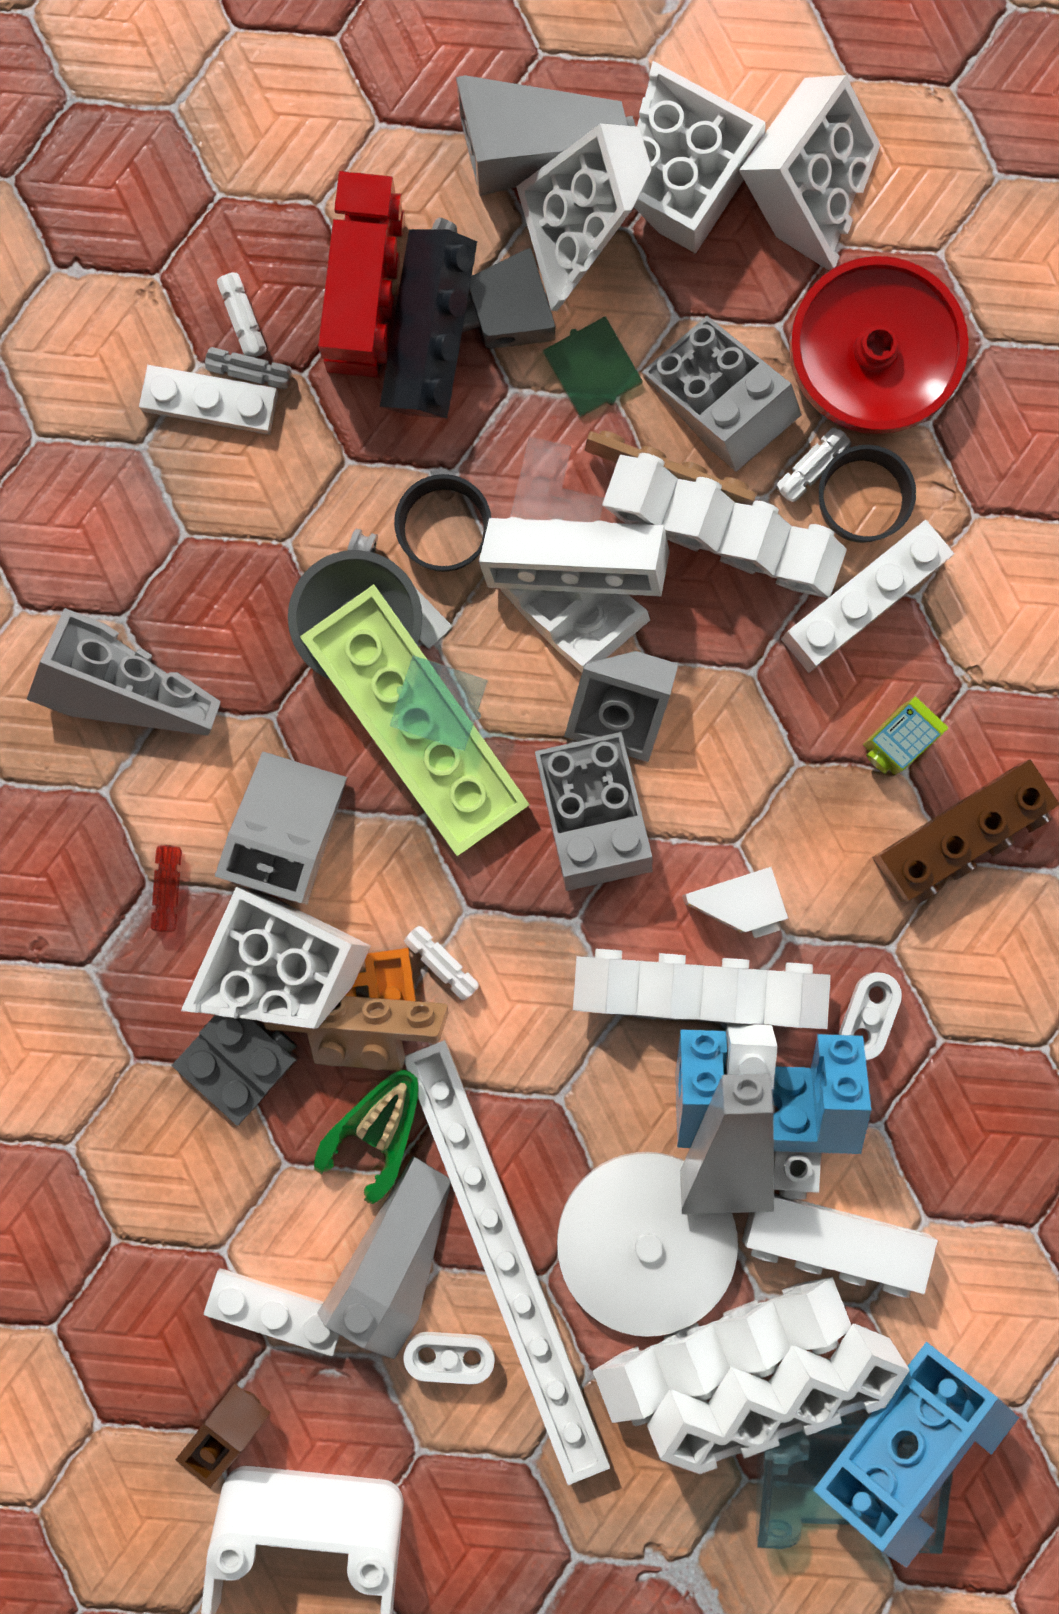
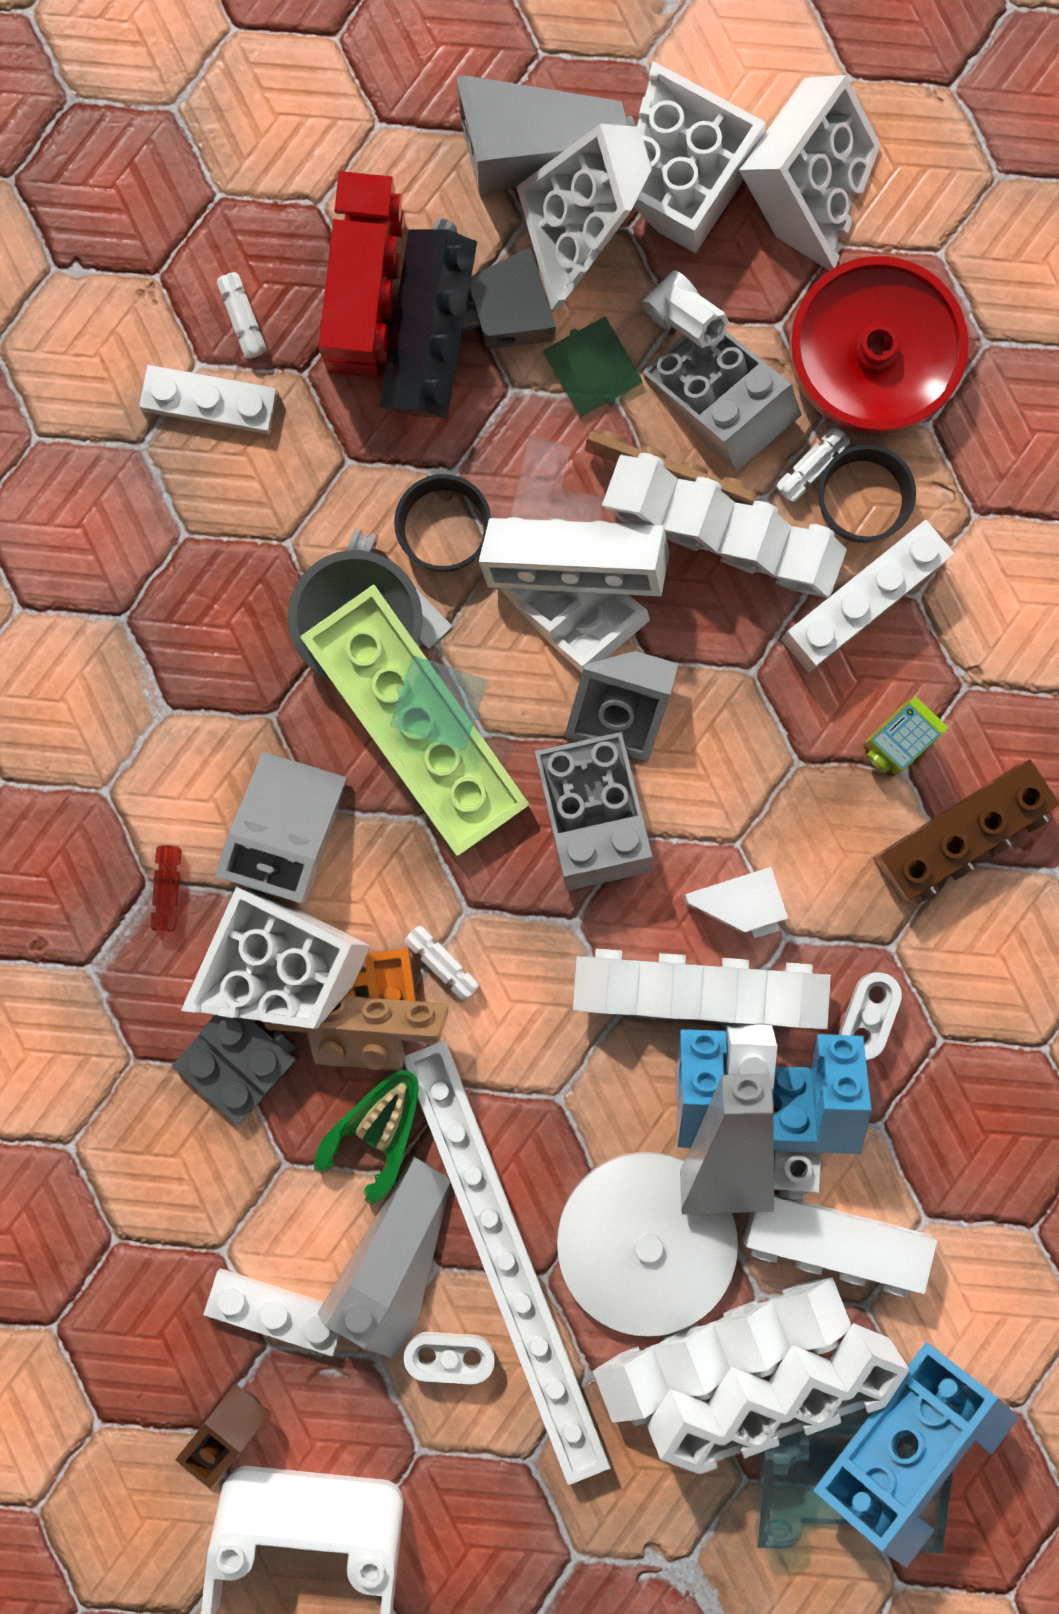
(101, 679): light grey wedge -> none
(248, 368): light grey axle -> none
(680, 306): none -> white piece

